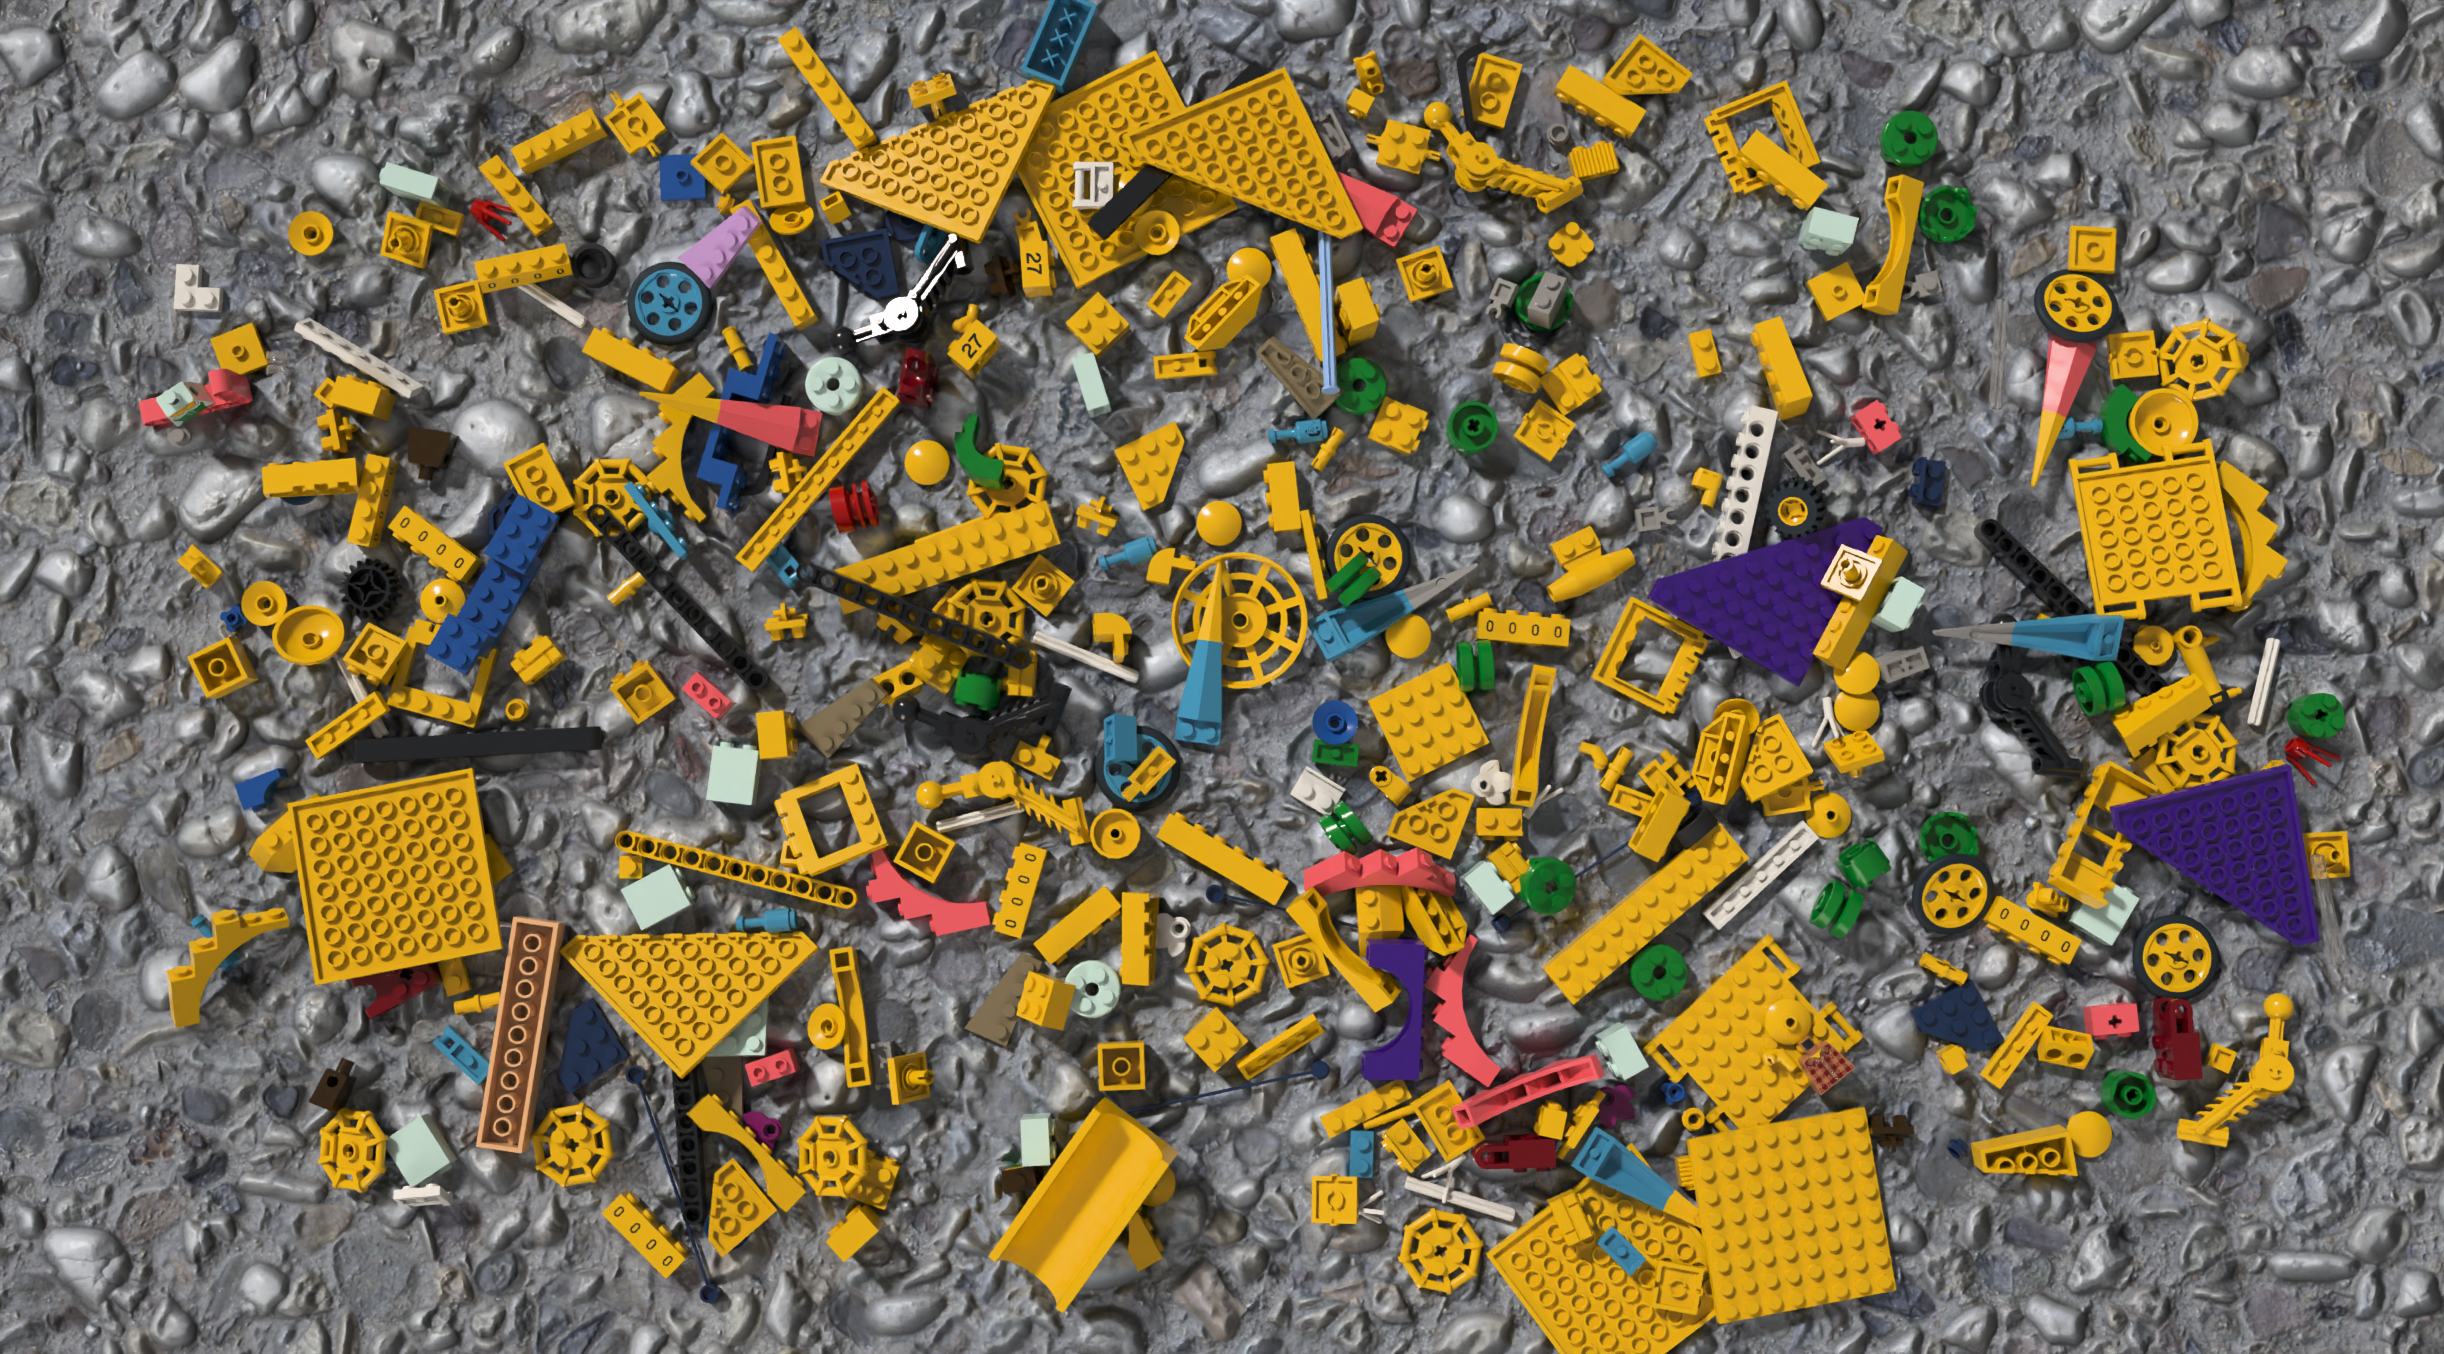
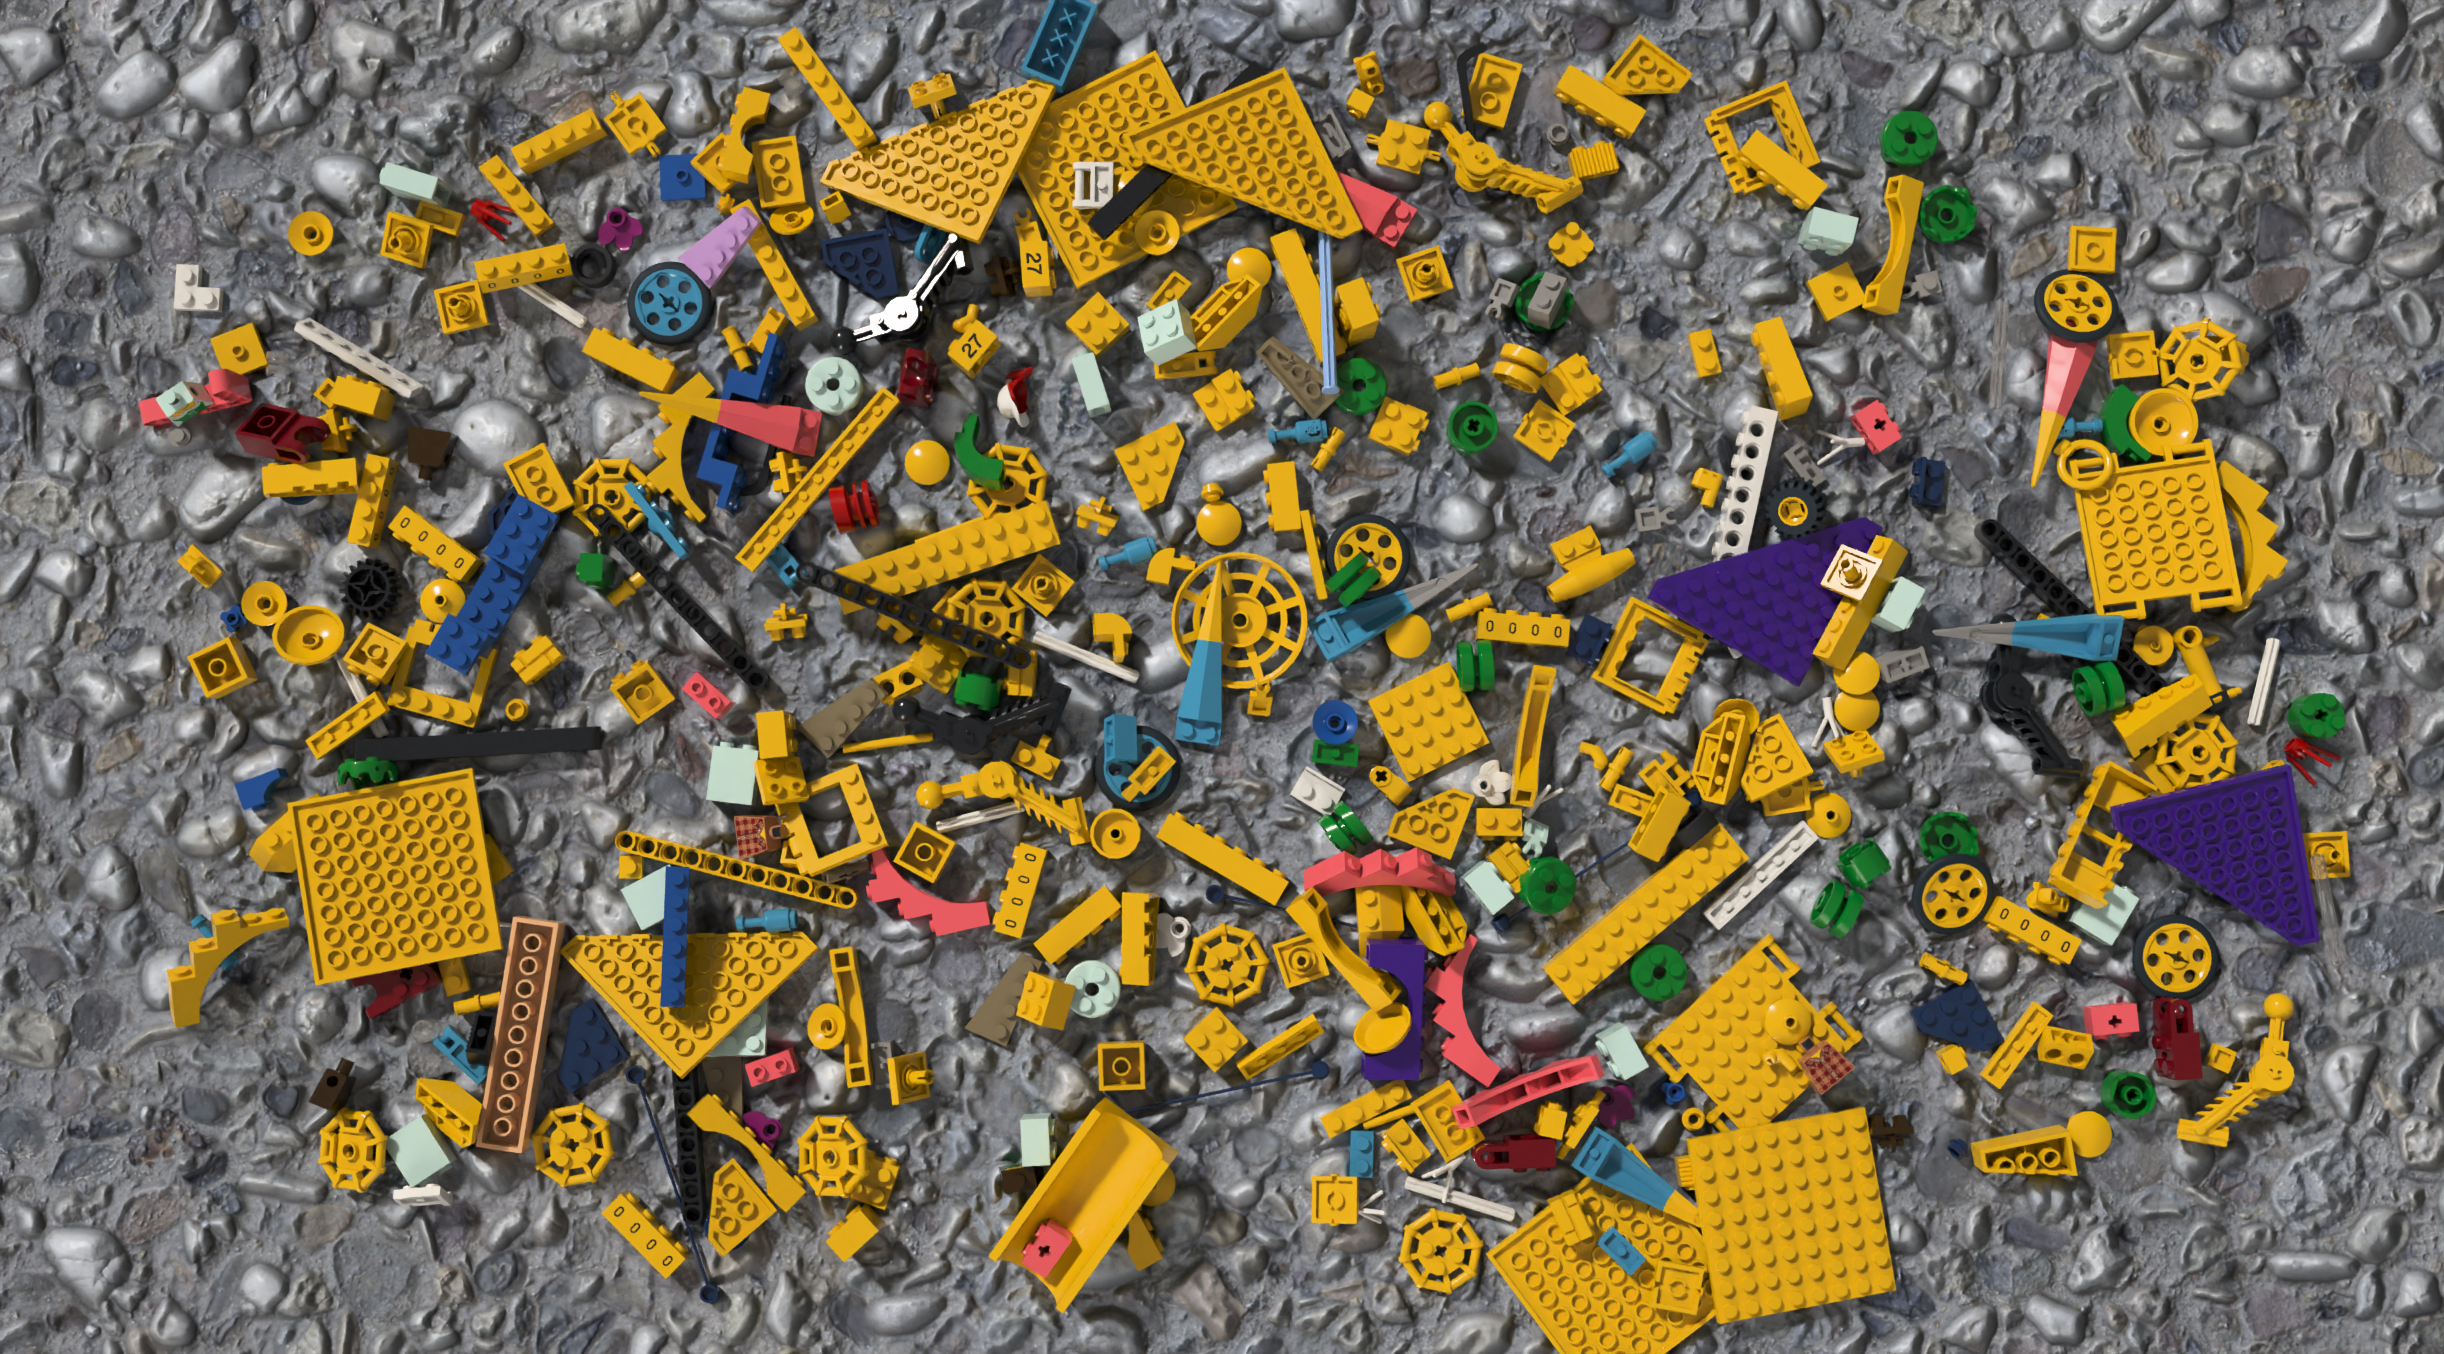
(281, 433): none -> dark red brick
(370, 771): none -> green plate
(450, 1109): none -> yellow wedge
(481, 1038): none -> black brick
(595, 570): none -> green brick
(619, 233): none -> magenta plate
(675, 937): none -> blue brick
(752, 110): none -> yellow arch
(758, 835): none -> nougat torso
(774, 323): none -> yellow hinge
(781, 780): none -> yellow plate
(845, 871): none -> dark tan pin
(888, 742): none -> yellow bar
(1013, 396): none -> hair
(1041, 1259): none -> coral brick
(1167, 332): none -> light aqua brick
(1211, 492): none -> yellow plate
(1224, 400): none -> yellow plate
(1260, 700): none -> yellow plate
(1383, 1029): none -> yellow piece
(1456, 376): none -> yellow pin
(1535, 835): none -> light aqua plate
(1589, 640): none -> dark blue bracket
(2066, 449): none -> yellow piece

